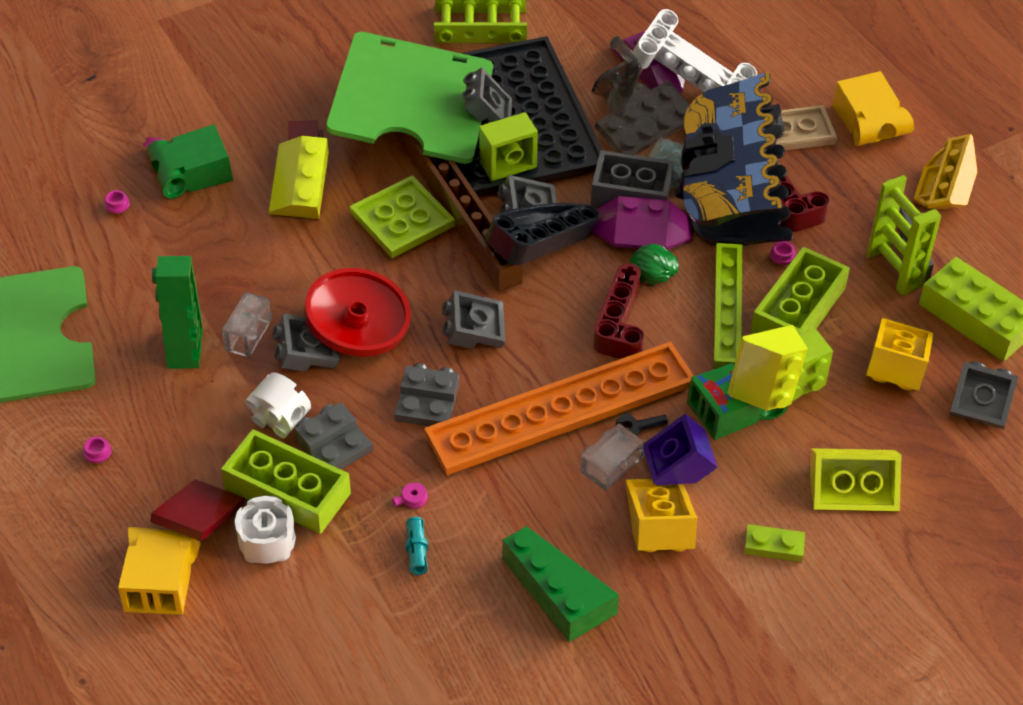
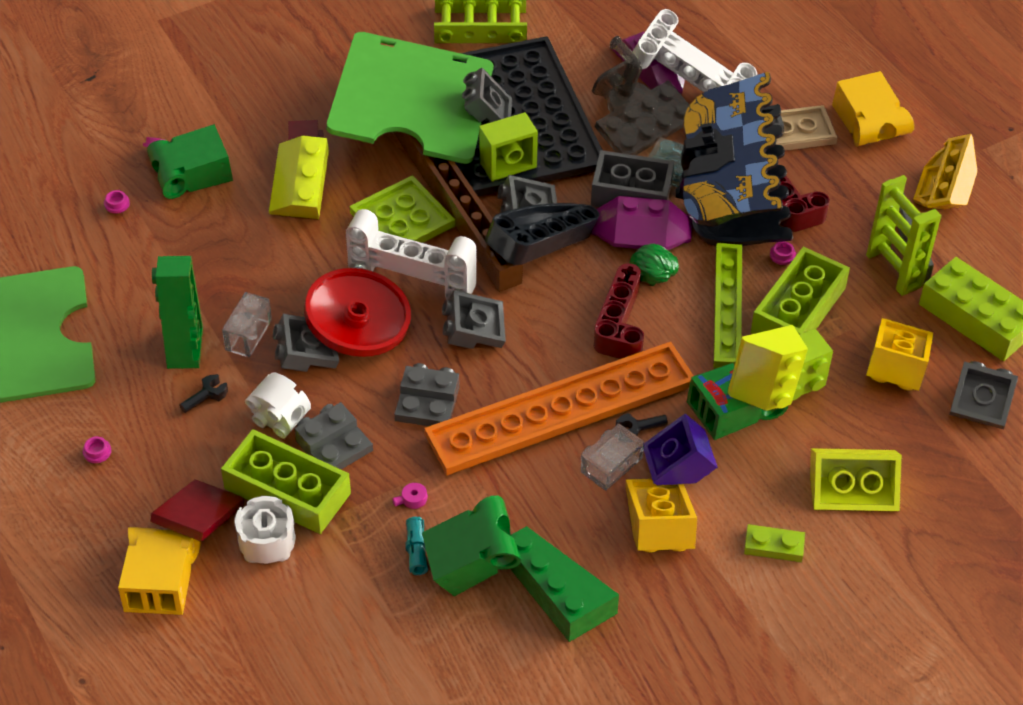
(207, 392): none -> black bar
(373, 248): none -> white beam
(471, 546): none -> green piece

